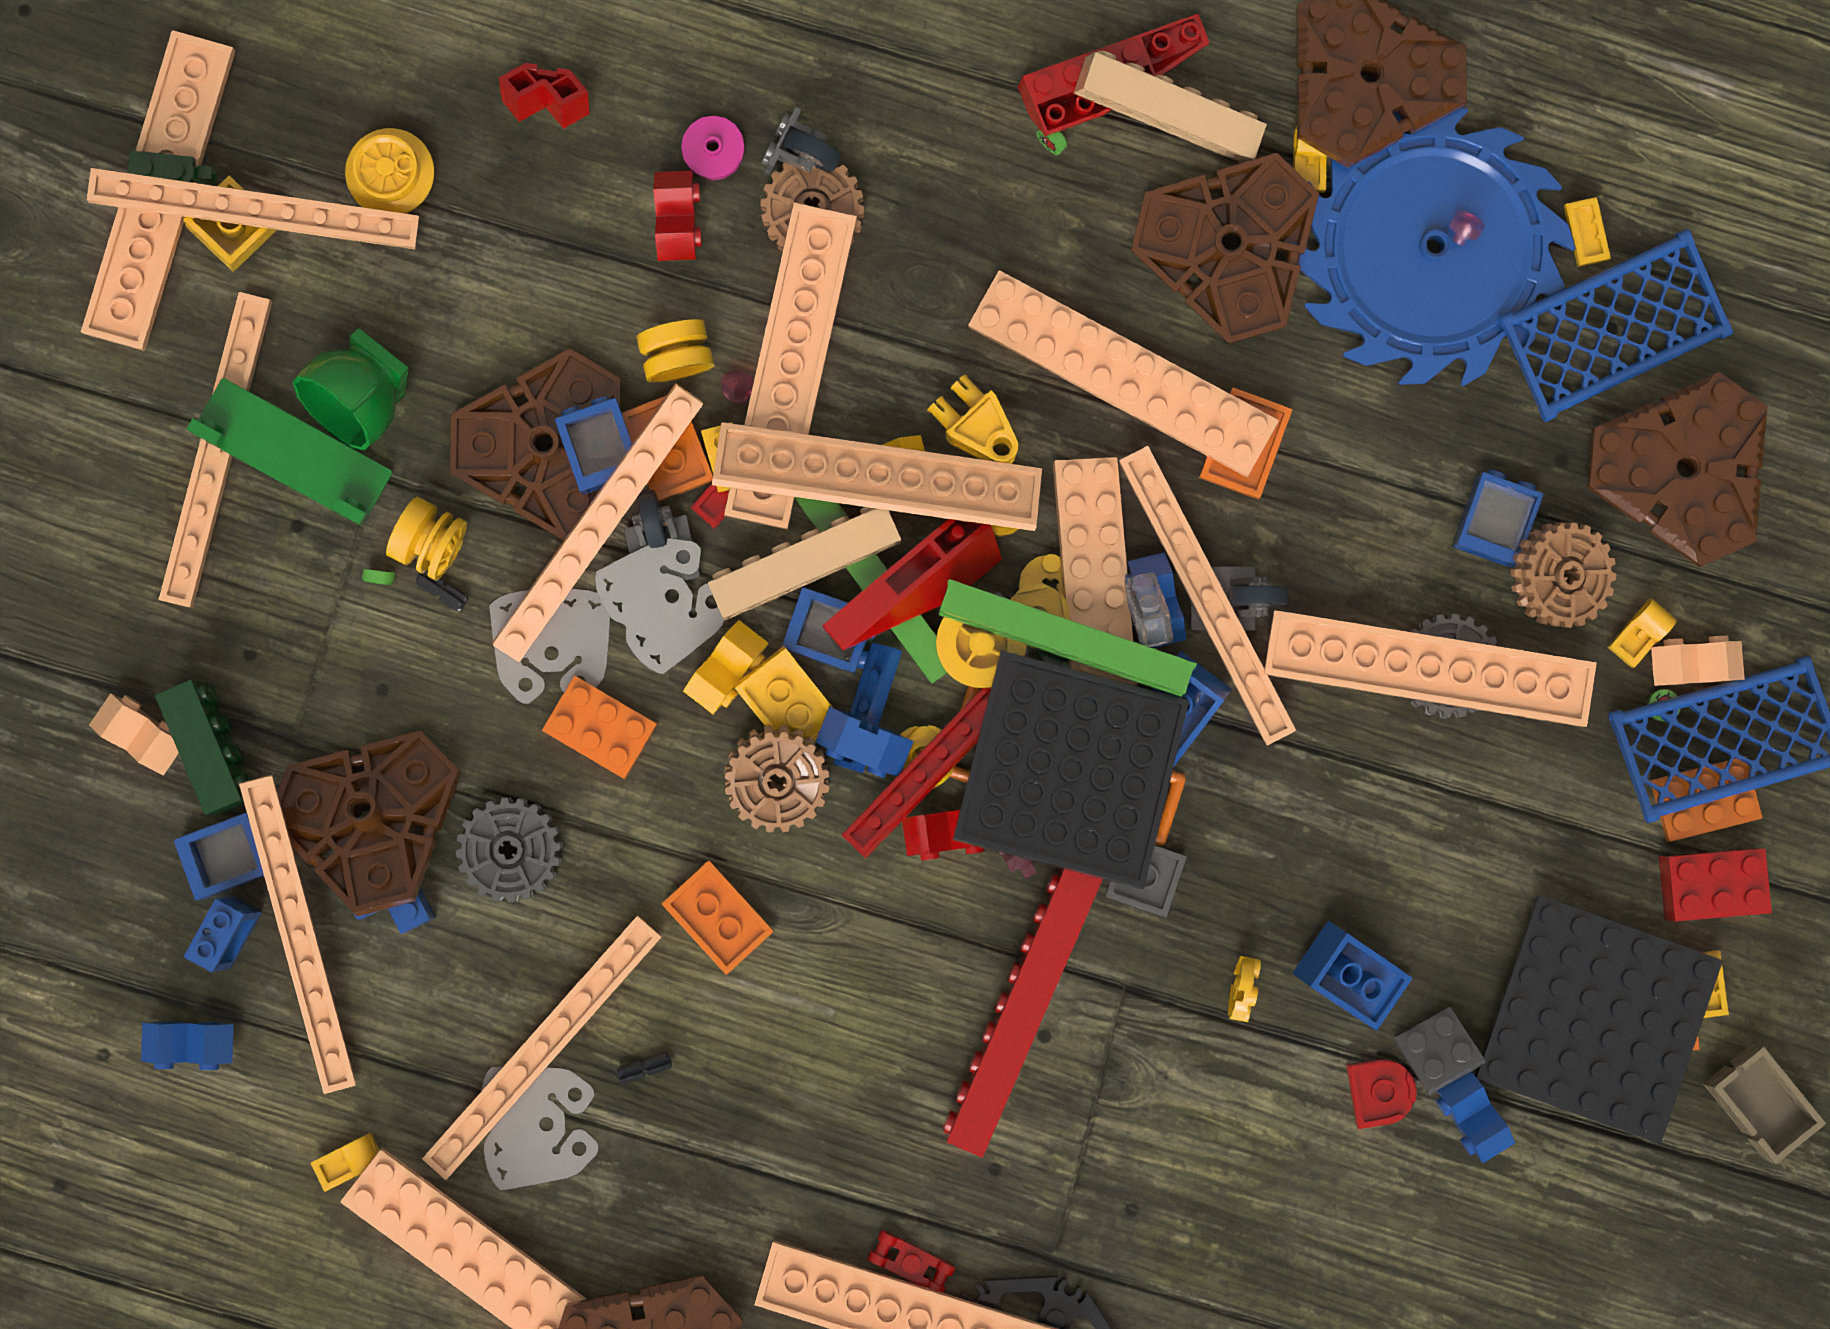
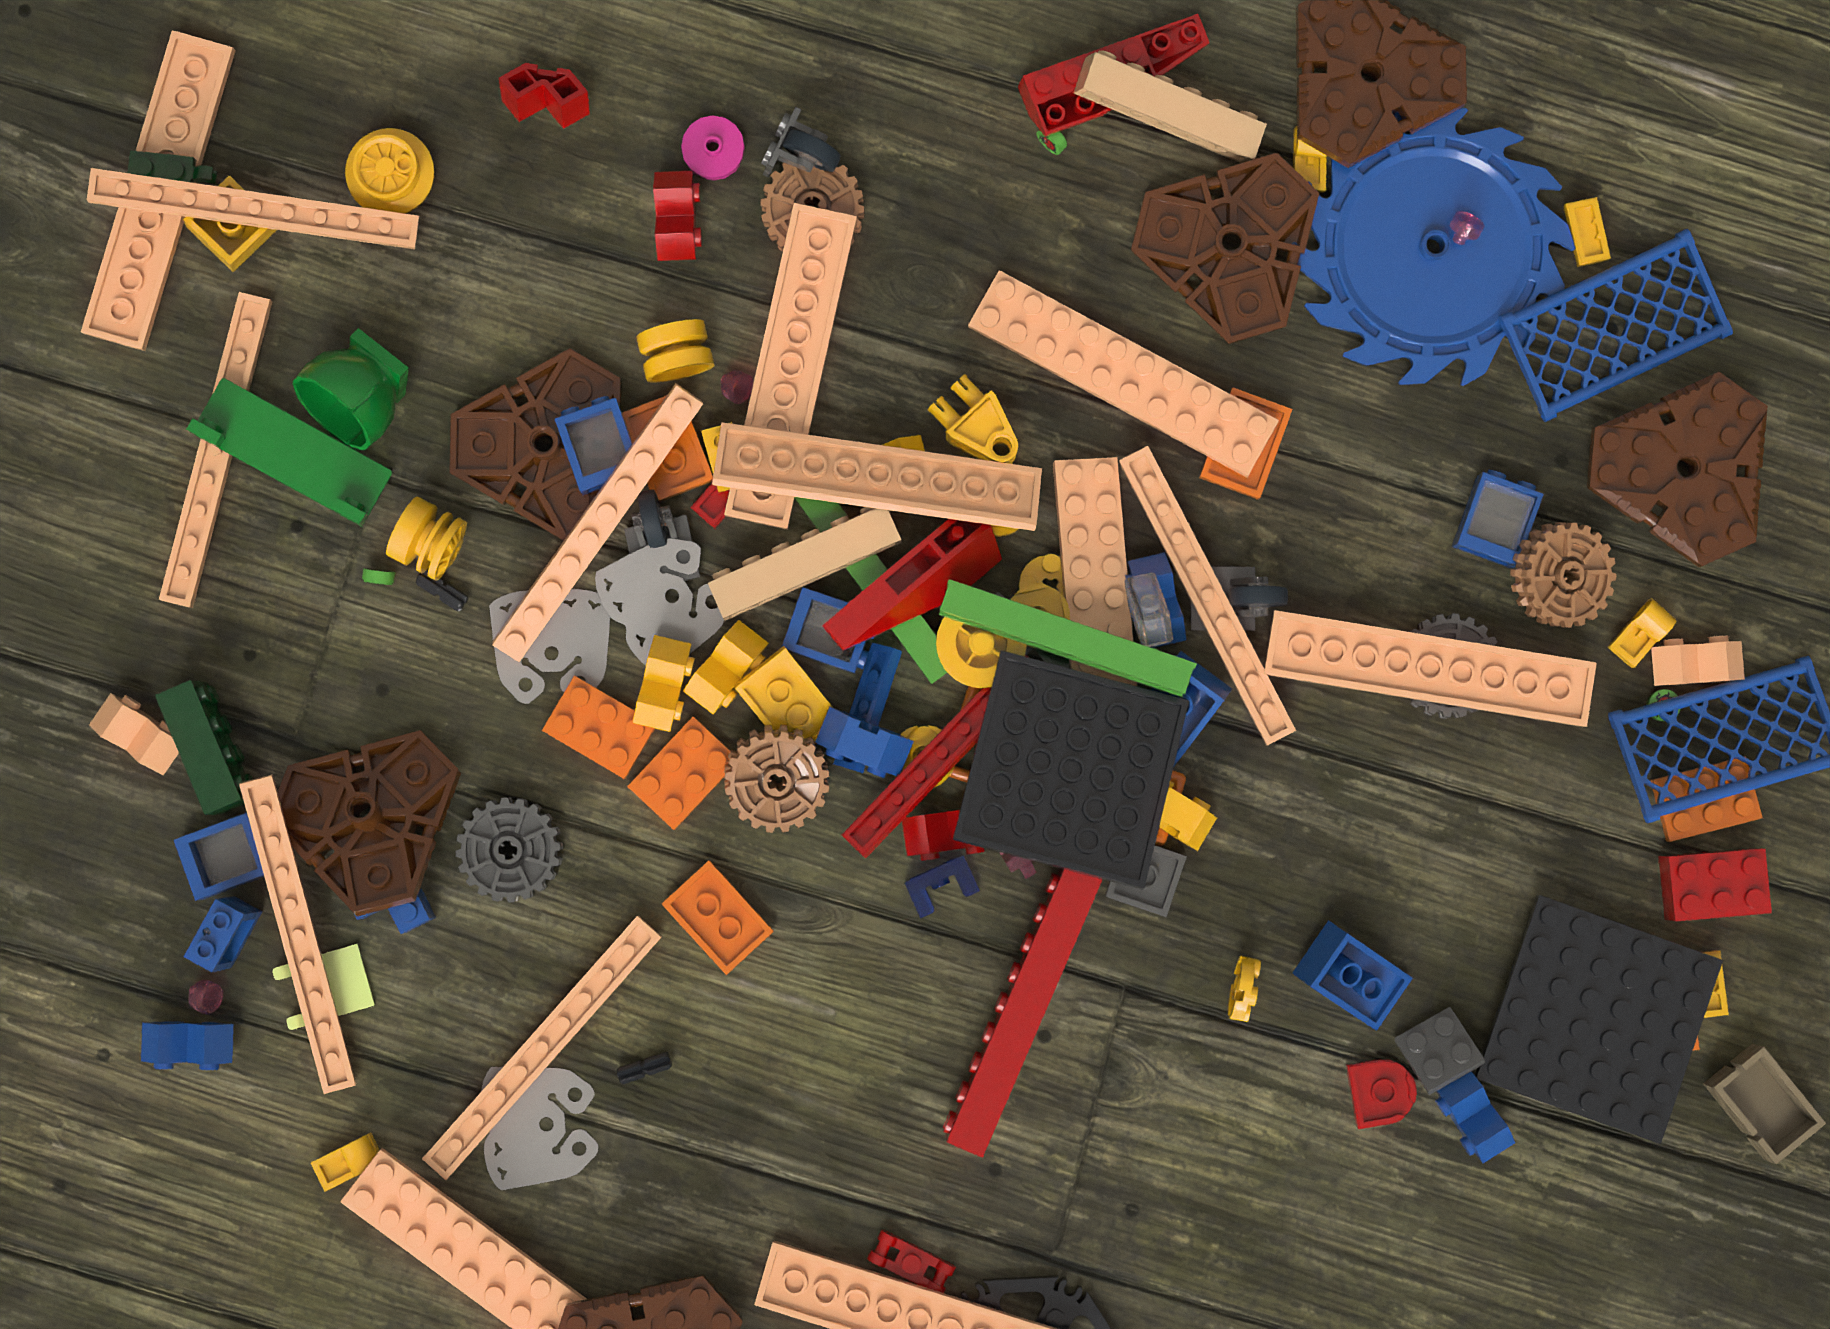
(205, 996): none -> clear pink tile
(346, 980): none -> yellowish green flag
(662, 683): none -> yellow brick
(682, 773): none -> orange plate
(937, 878): none -> clear blue panel
(1186, 818): none -> yellow brick

